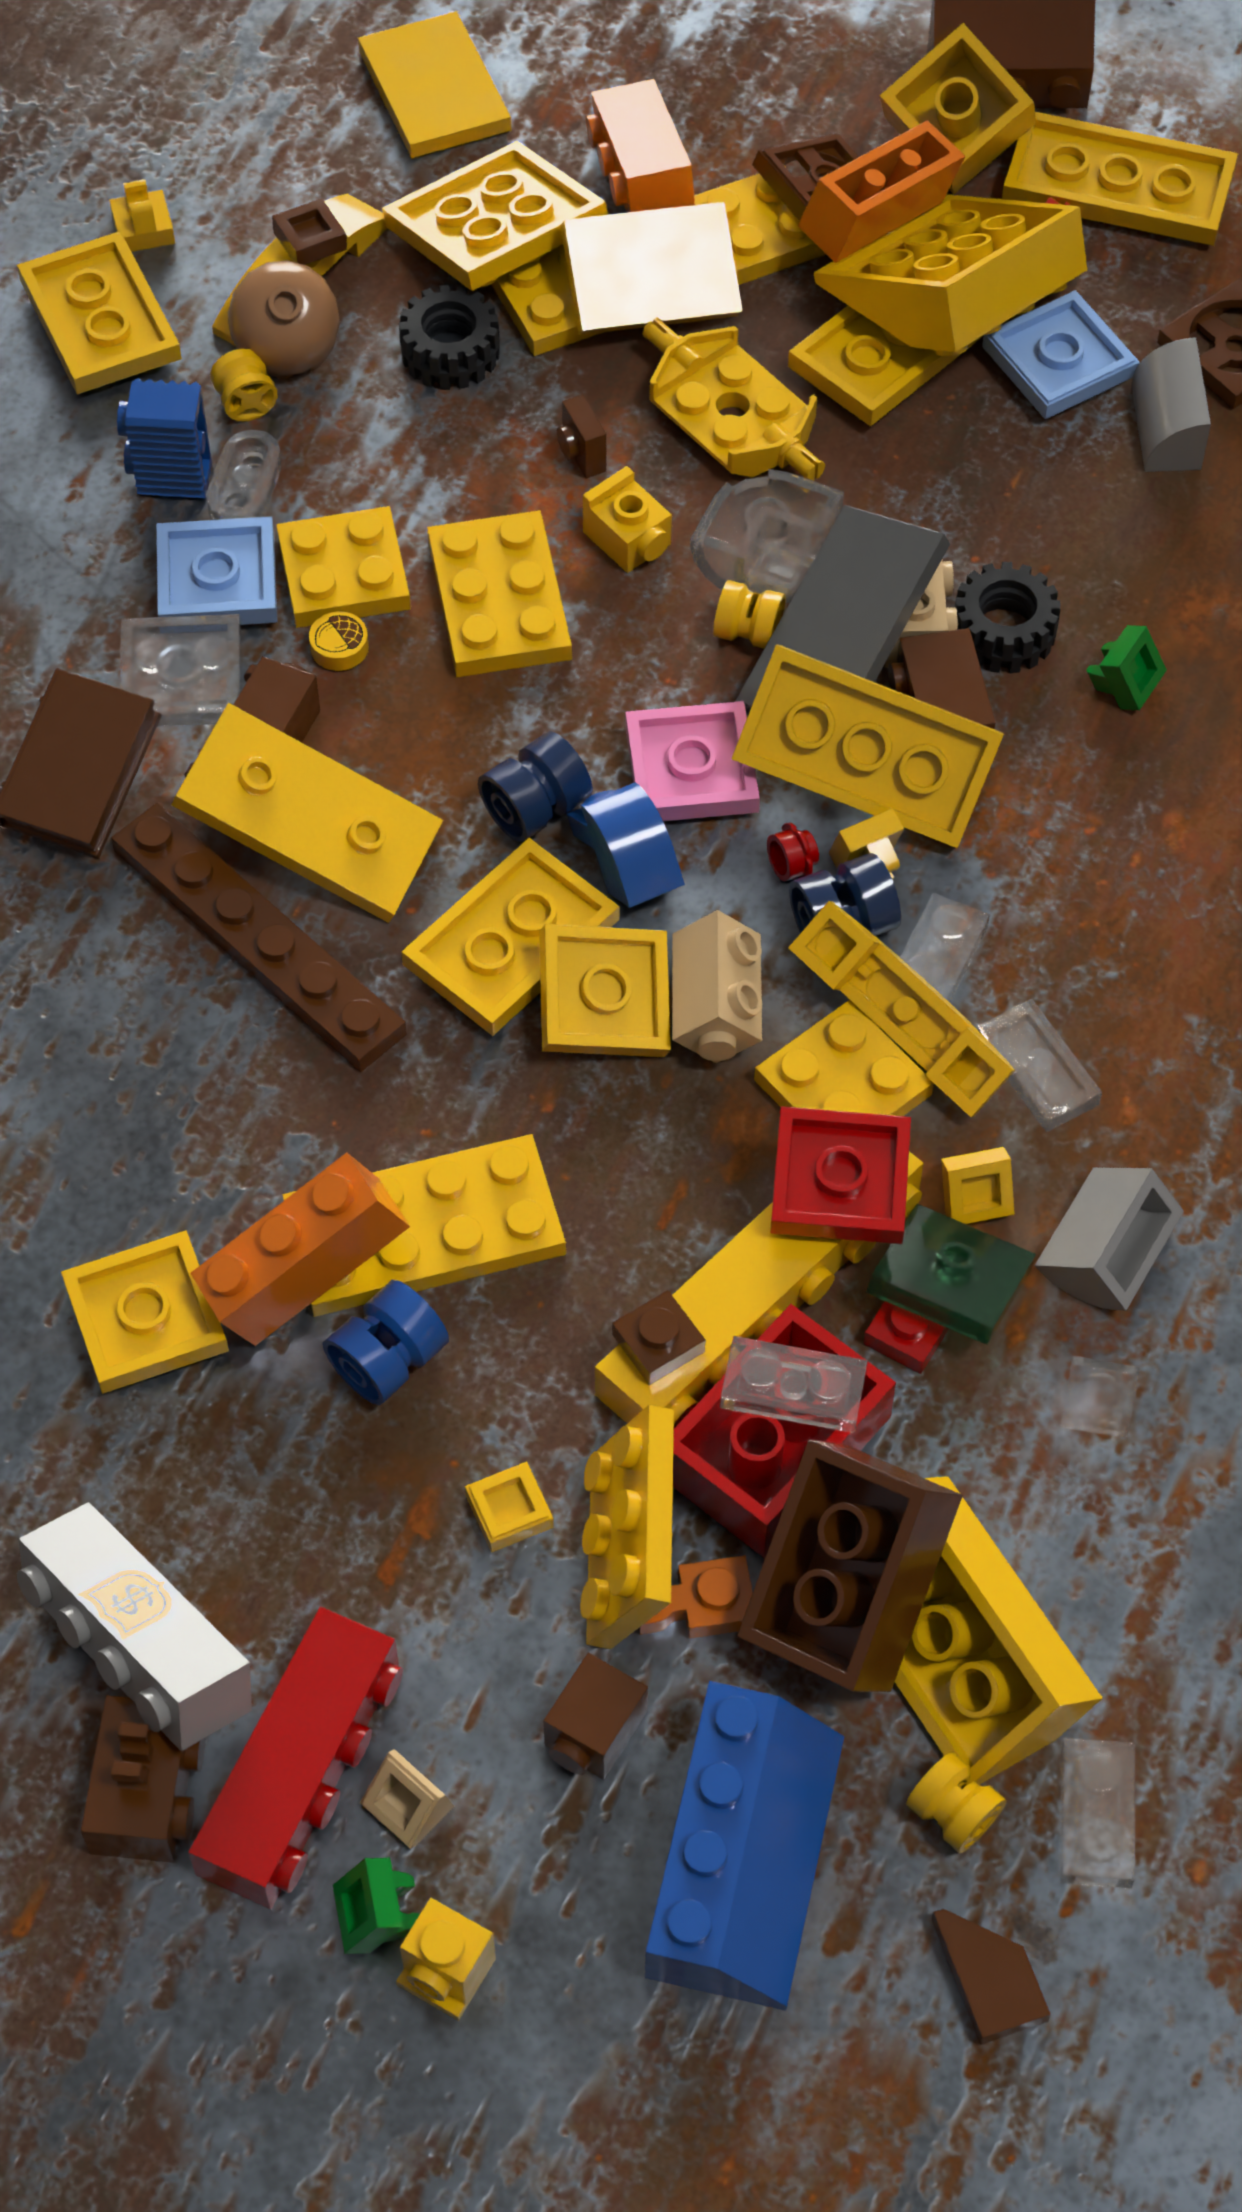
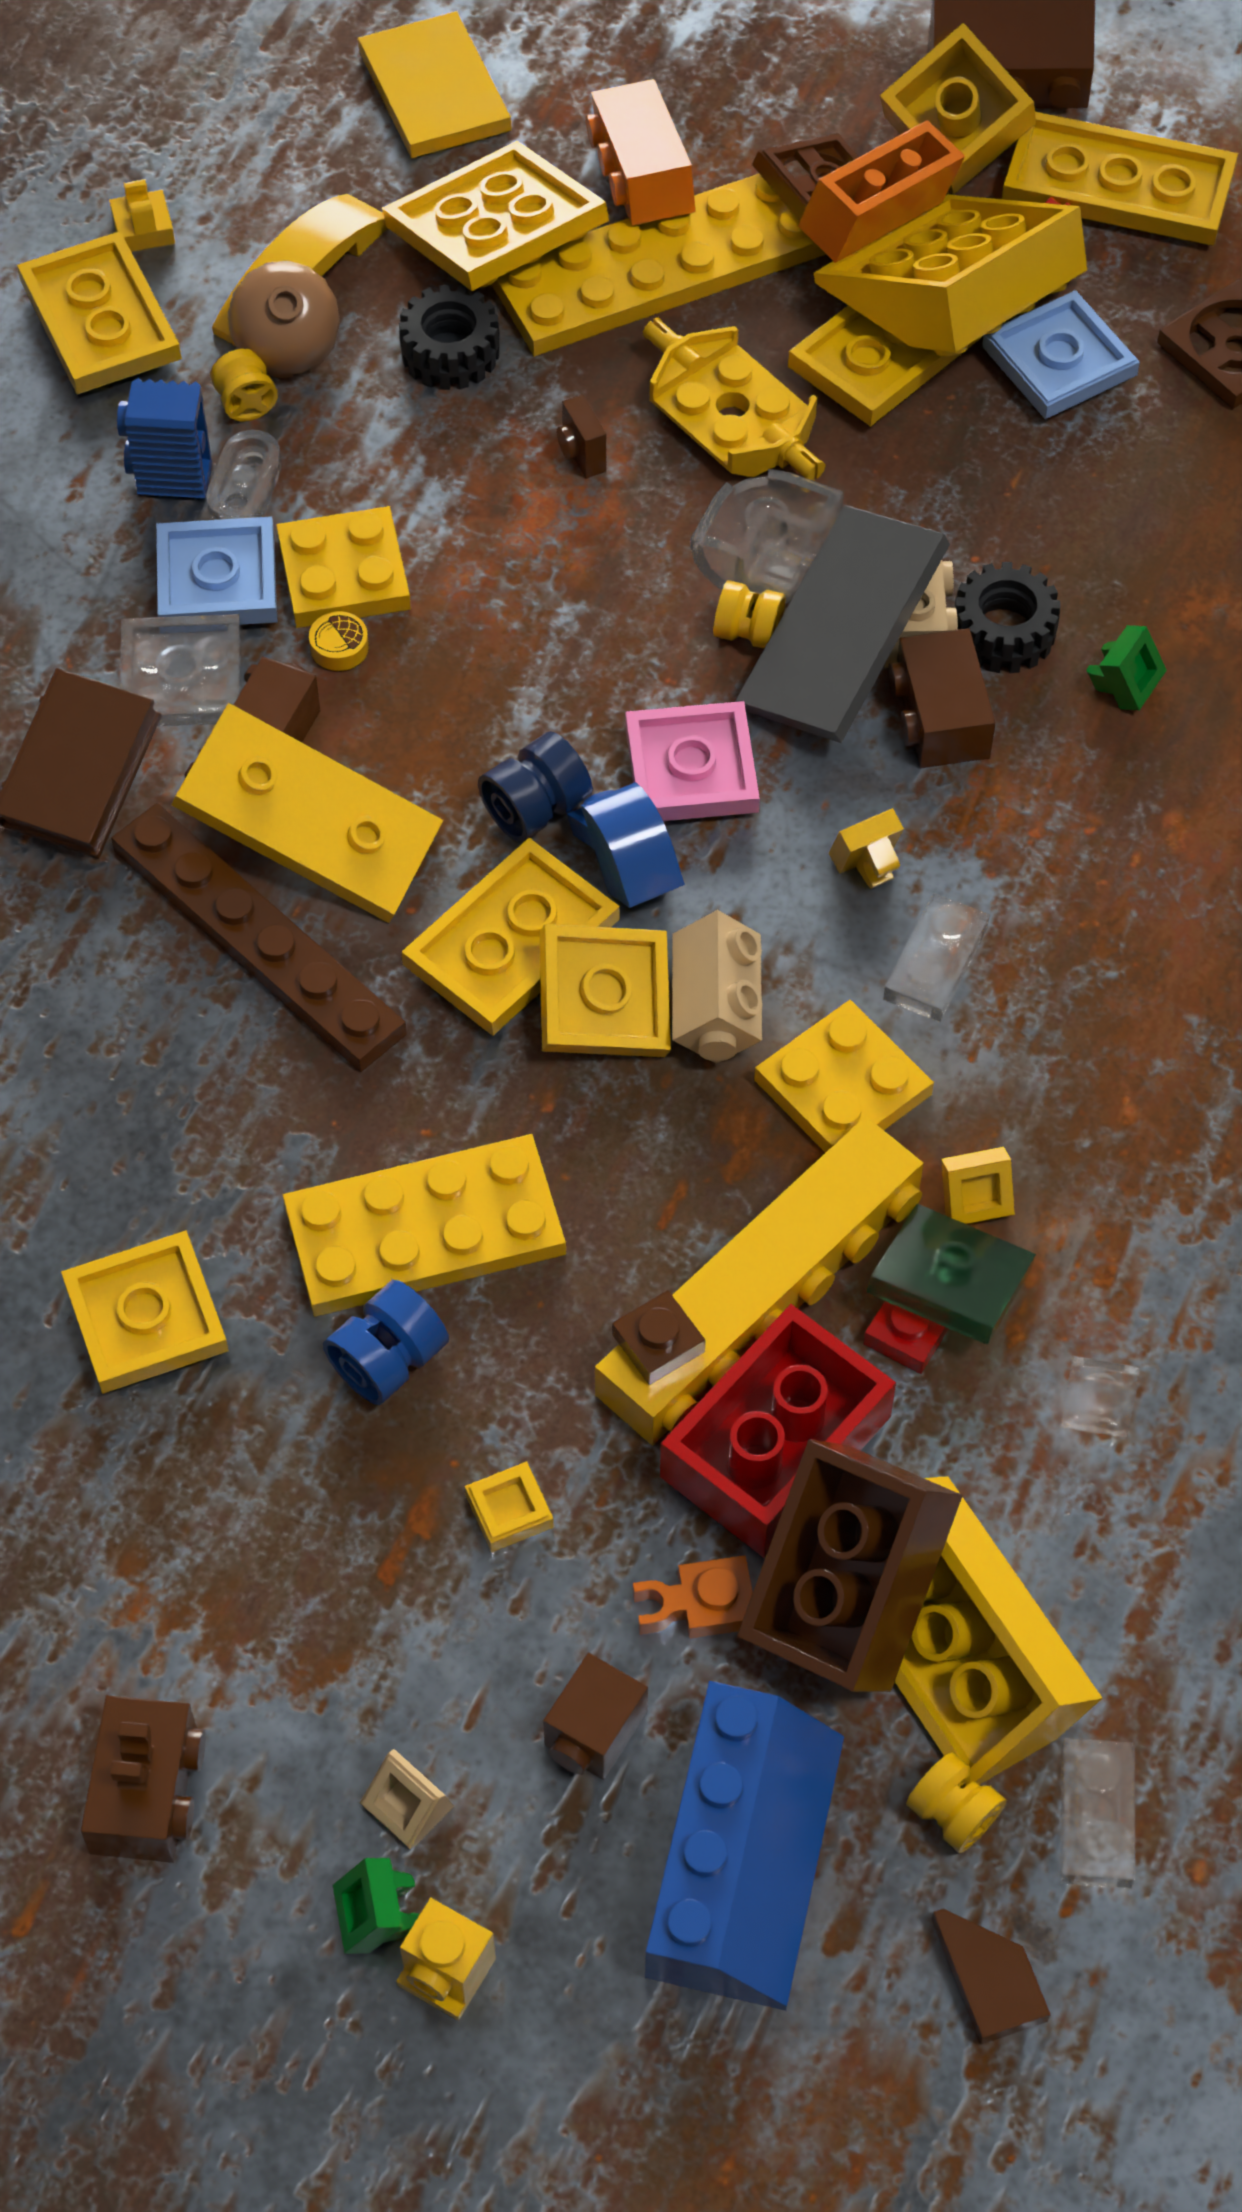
(134, 1626): brick -> none
(296, 1759): red brick -> none
(300, 1249): orange brick -> none
(309, 232): reddish brown plate -> none
(499, 593): yellow plate -> none
(626, 521): yellow brick -> none
(629, 1528): yellow plate -> none
(651, 266): tile -> none
(792, 852): red plate -> none
(793, 1384): clear plate -> none
(841, 1175): red plate -> none
(859, 888): dark blue wheel -> none
(867, 745): yellow plate -> none
(903, 1006): yellow slope -> none
(1045, 1068): clear plate -> none
(1110, 1236): light grey brick -> none
(1171, 407): light grey brick -> none

